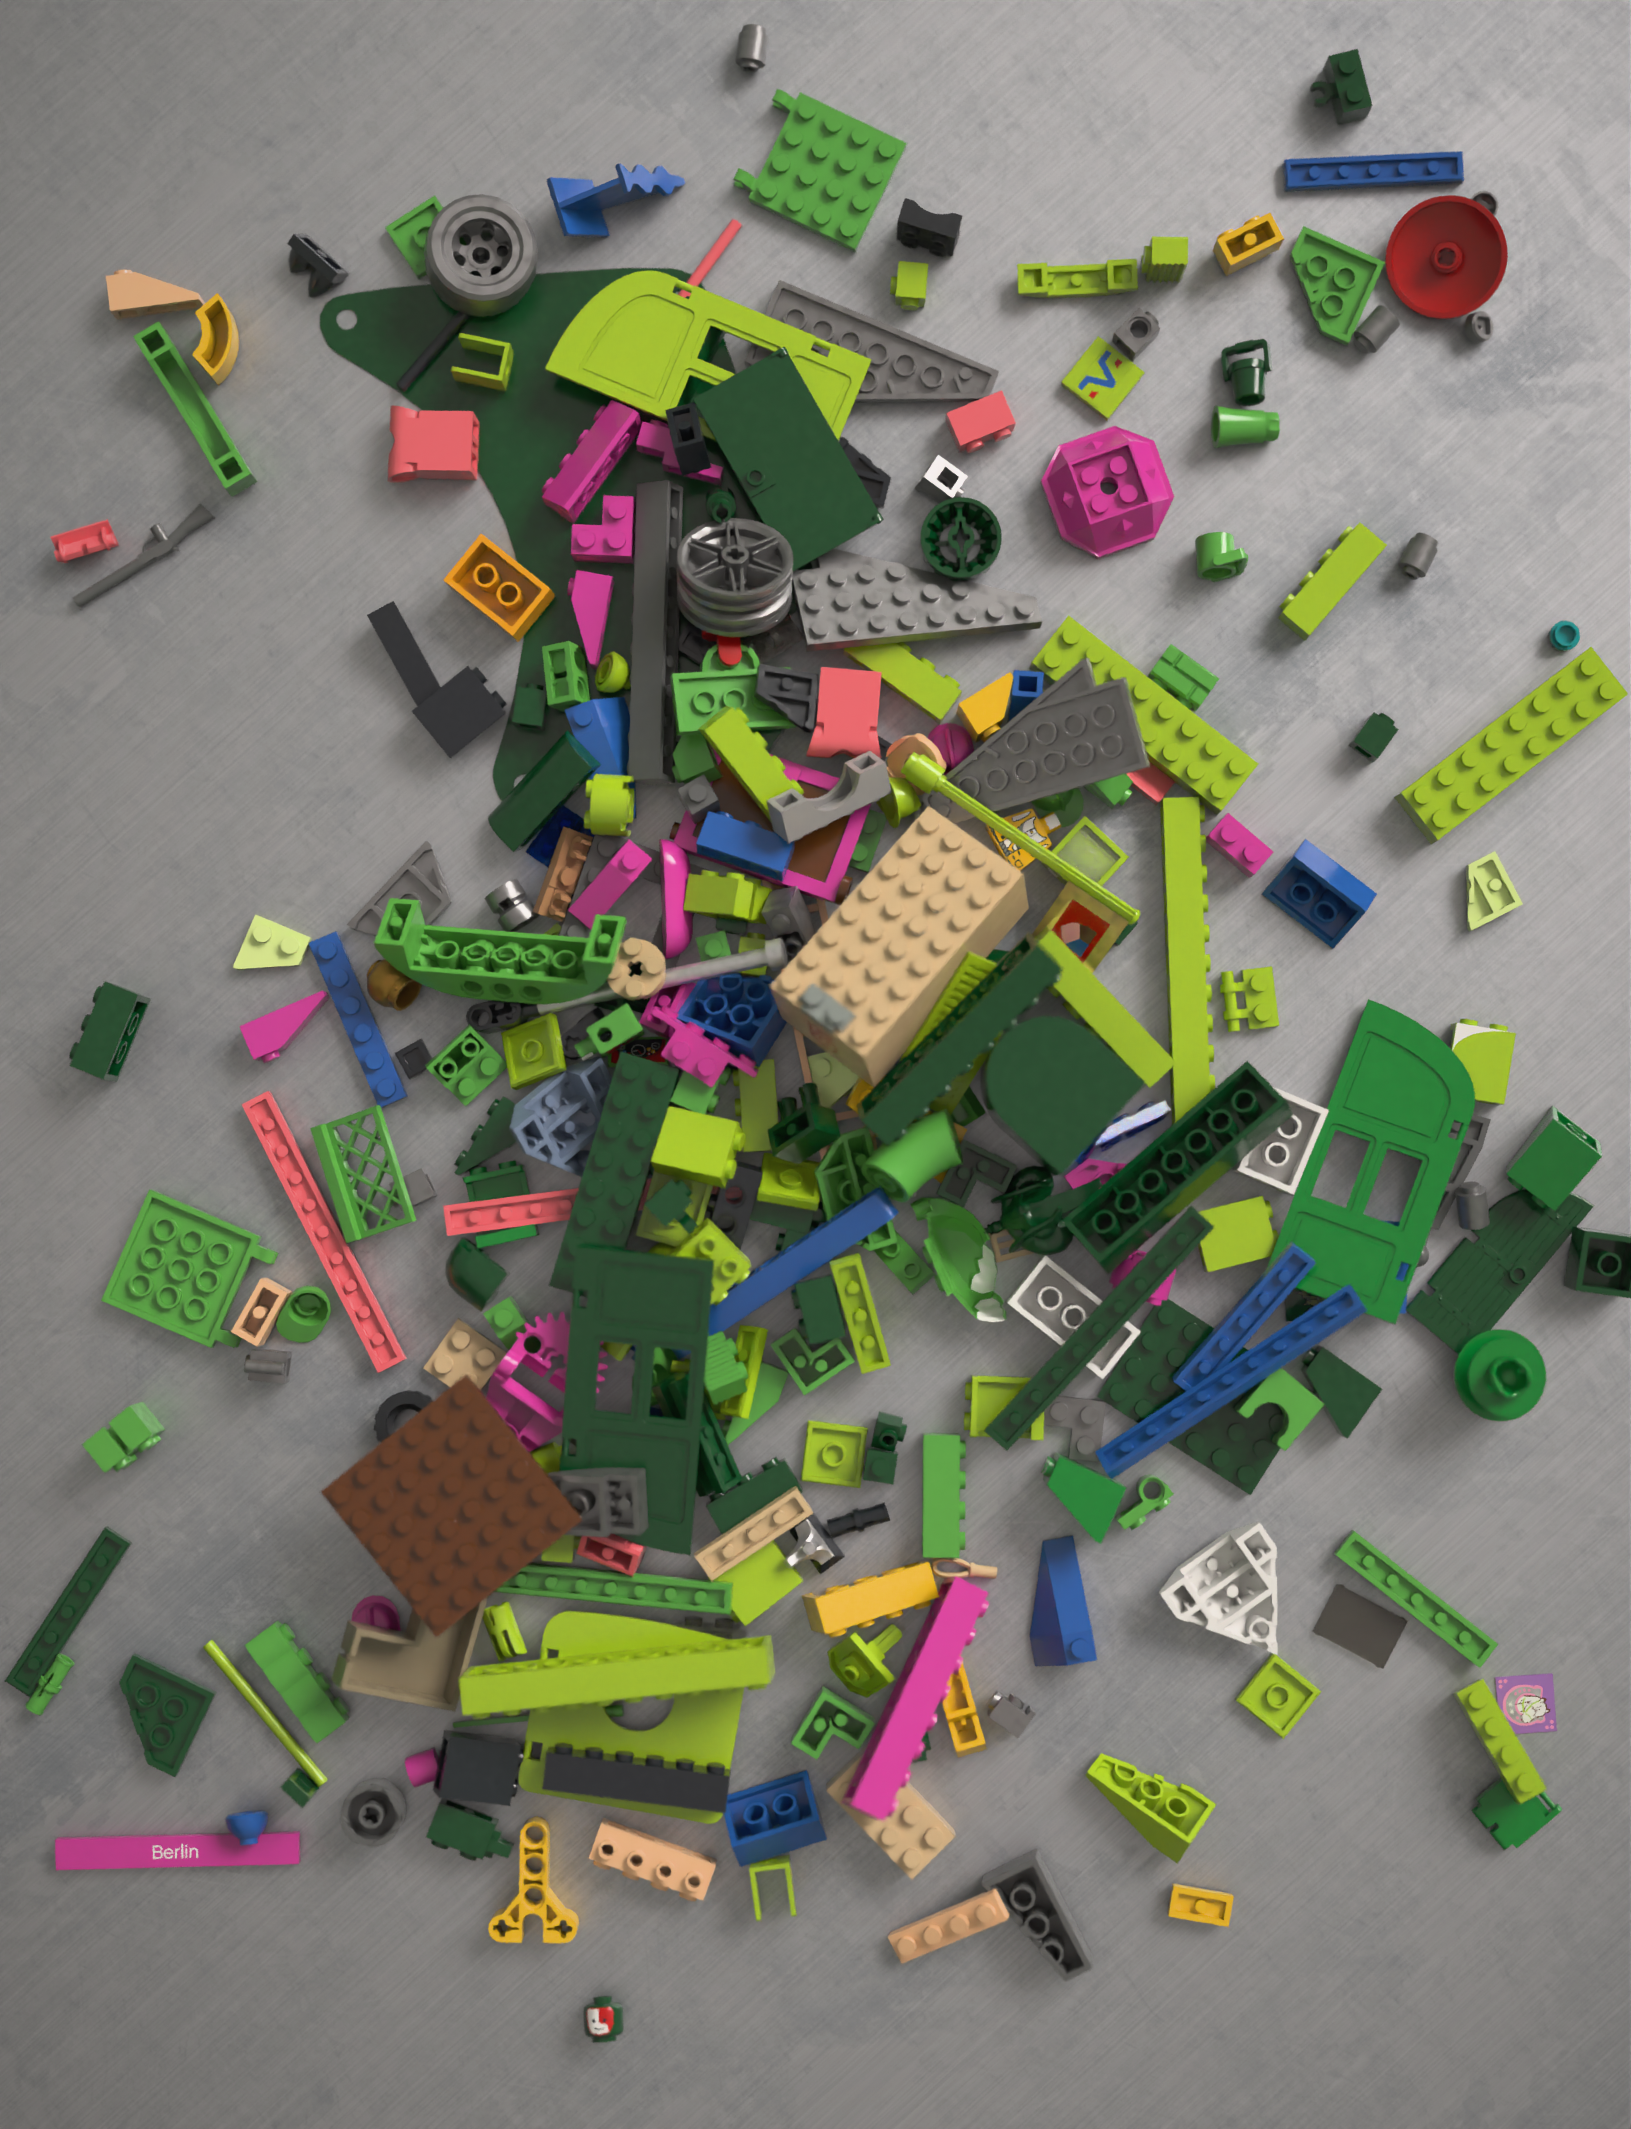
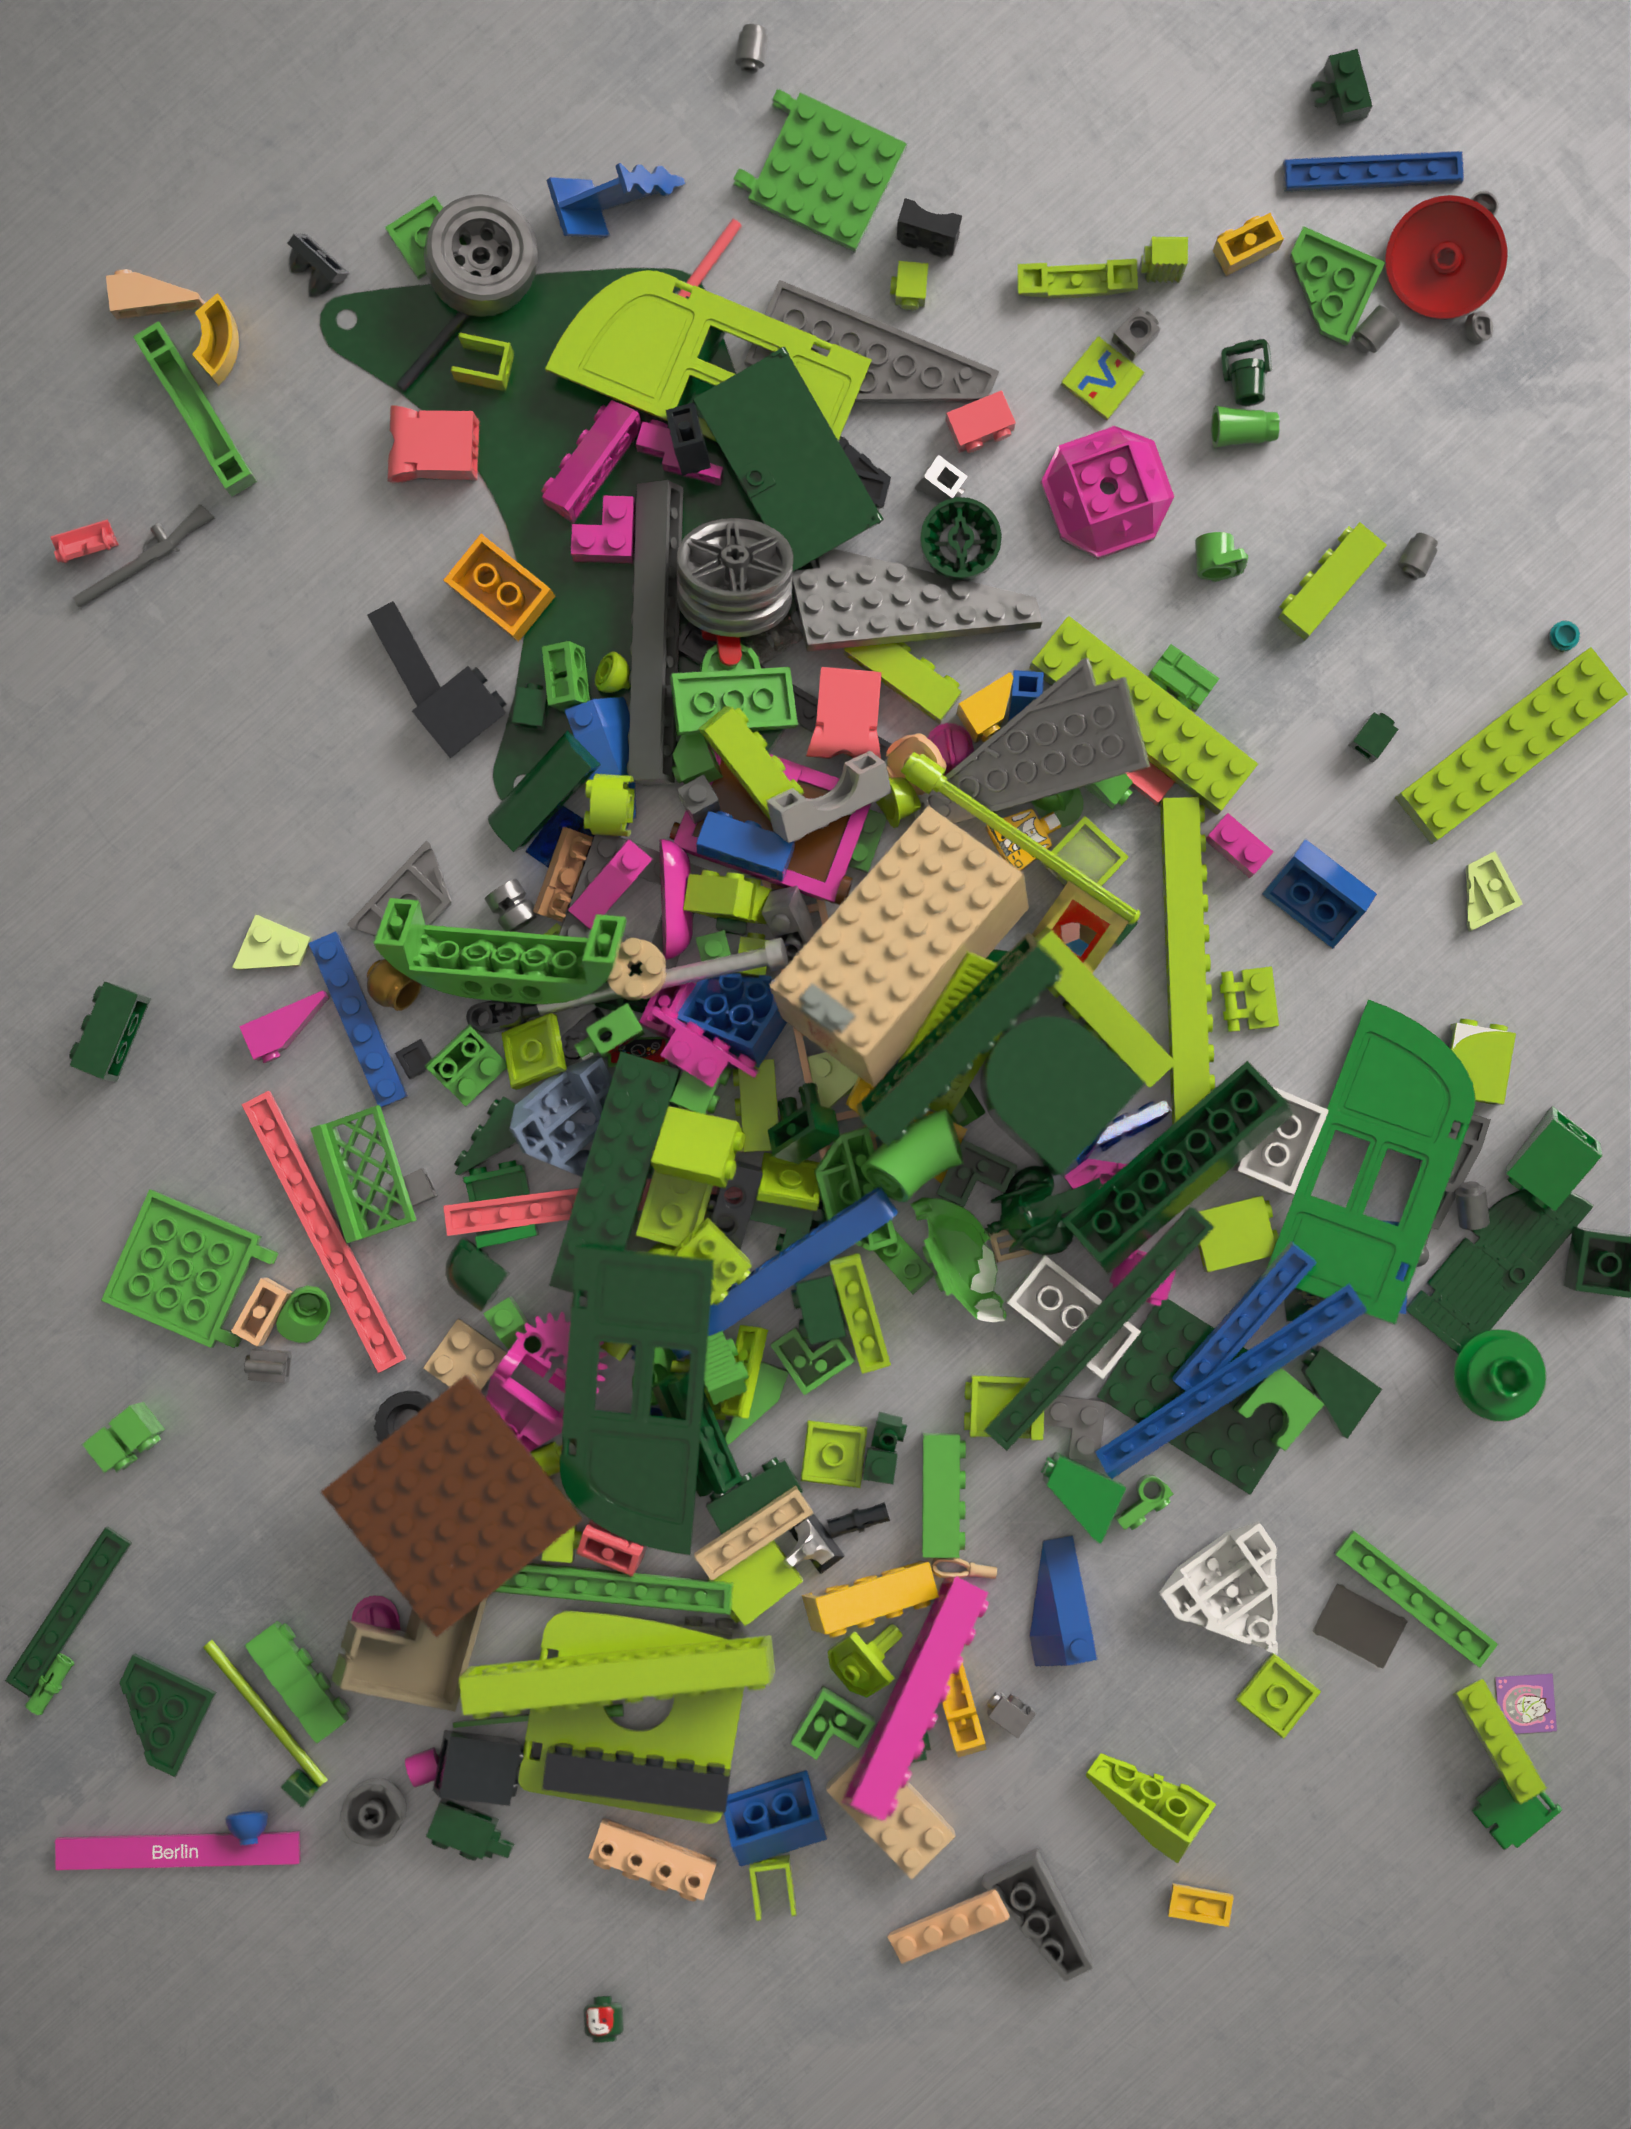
(503, 1631): lime arm -> none
(548, 1908): yellow beam -> none
(591, 603): dark pink slope -> none
(606, 1500): flat silver slope -> none
(670, 1204): dark green brick -> none
(720, 504): dark green arm -> none
(788, 693): black wing -> none

